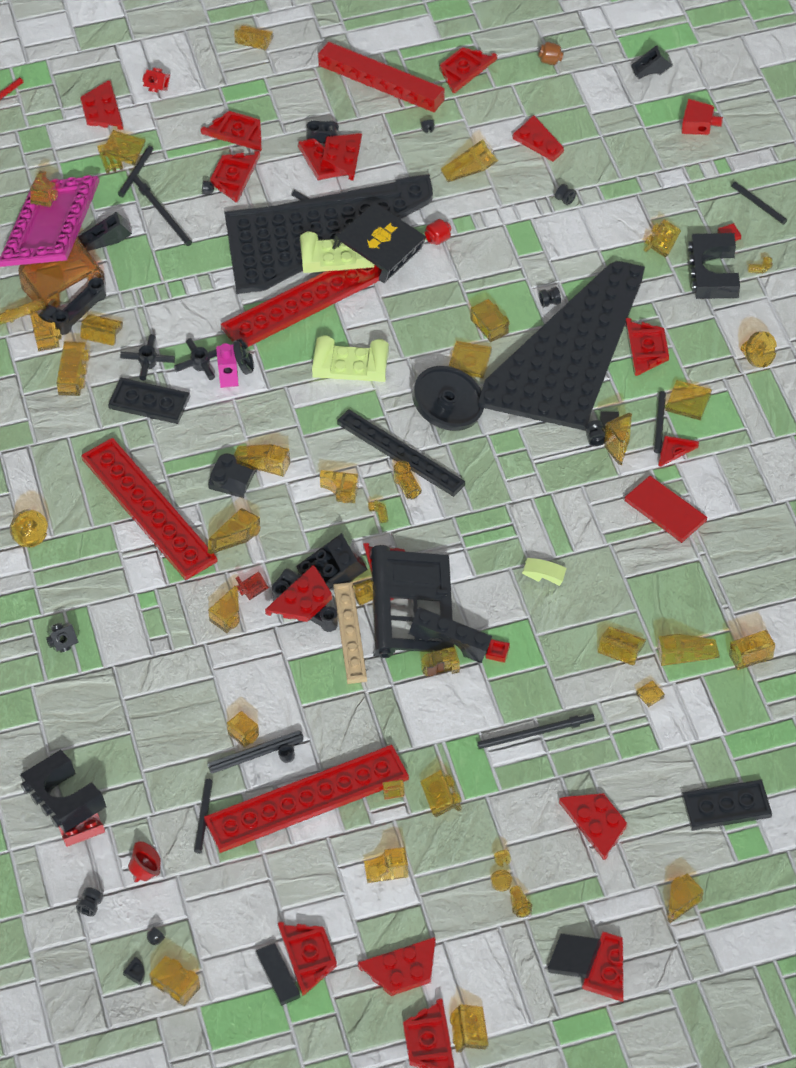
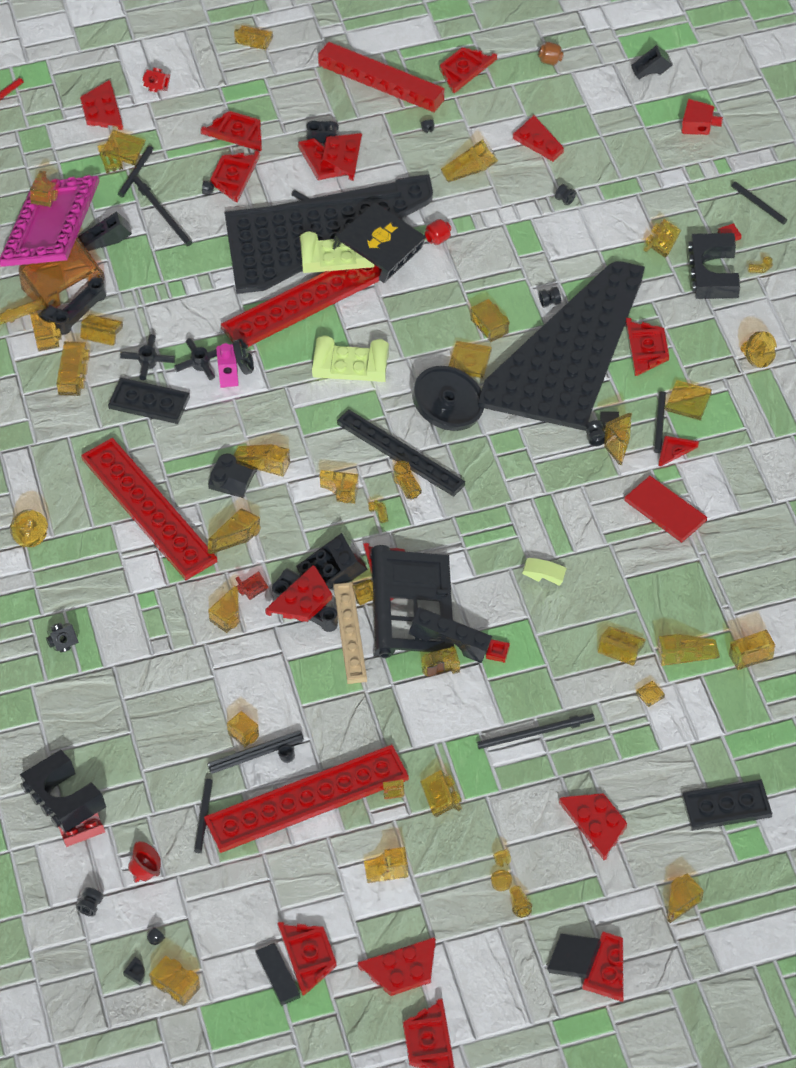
(469, 1028): clear yellow bracket -> none

